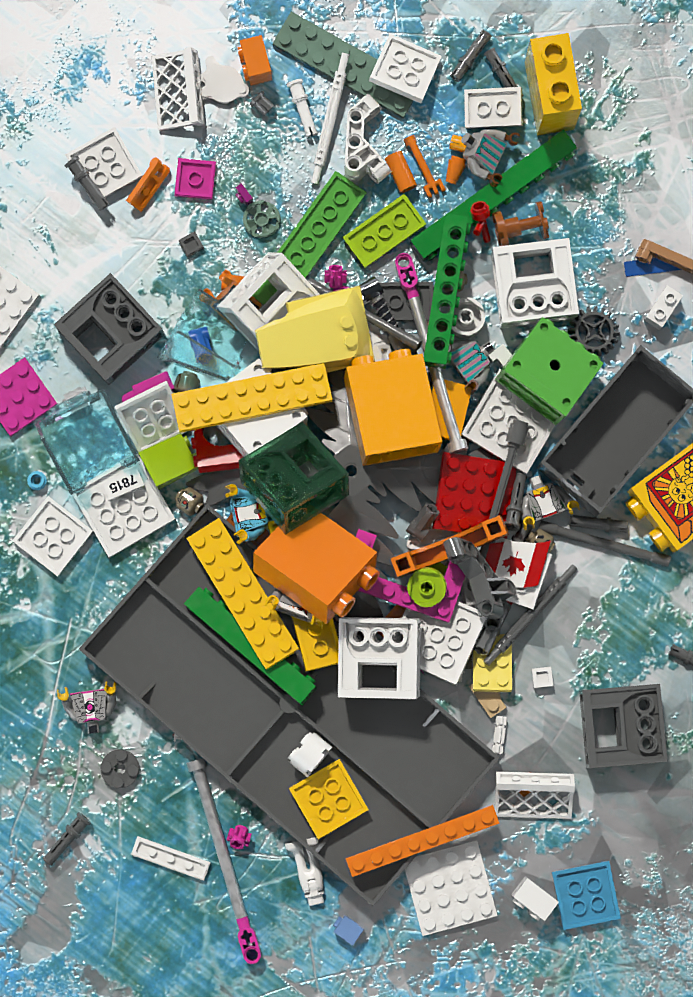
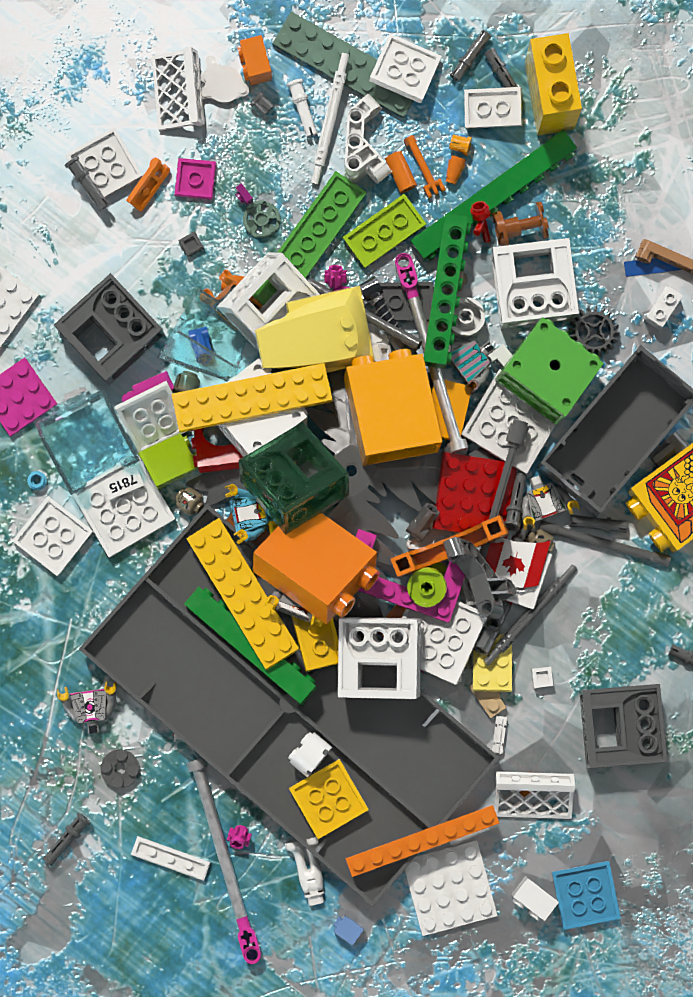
(484, 152): light grey torso -> none
(672, 446): none -> dark grey piece

